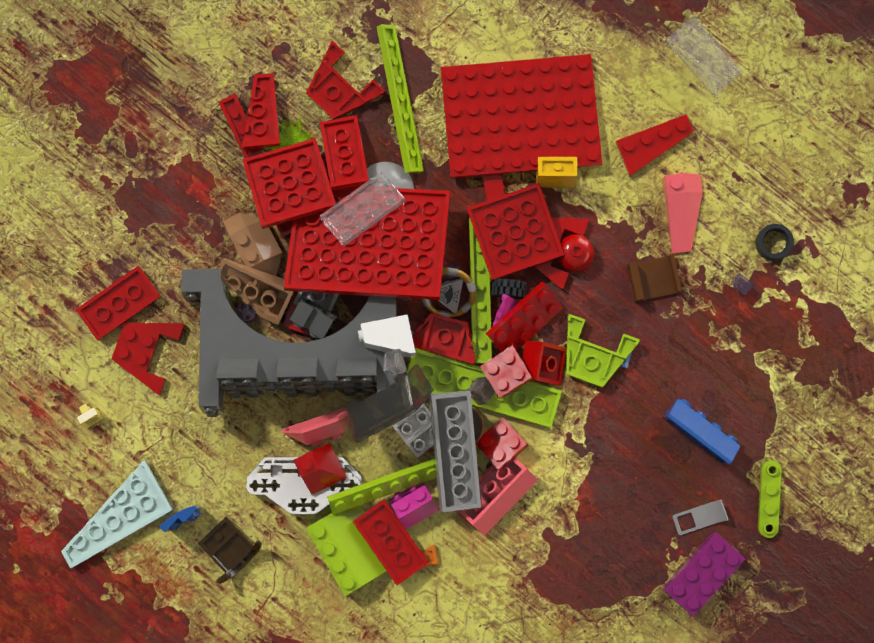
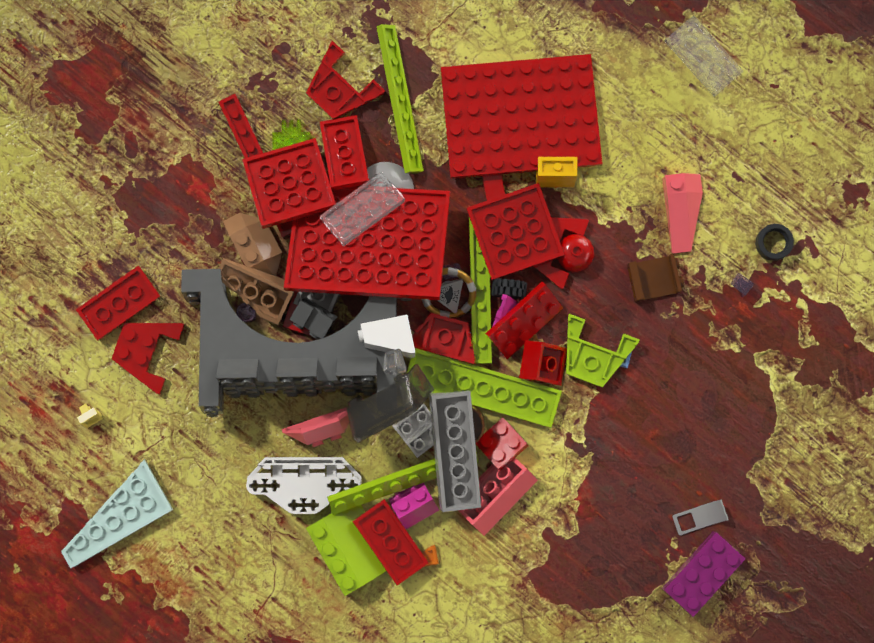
(186, 515): blue slope -> none
(229, 548): dark brown piece -> none
(262, 118): red wing -> none
(320, 468): red slope -> none
(481, 390): slope -> none
(506, 372): plate -> none
(649, 144): red wing -> none
(701, 431): slope -> none
(769, 499): lime plate -> none

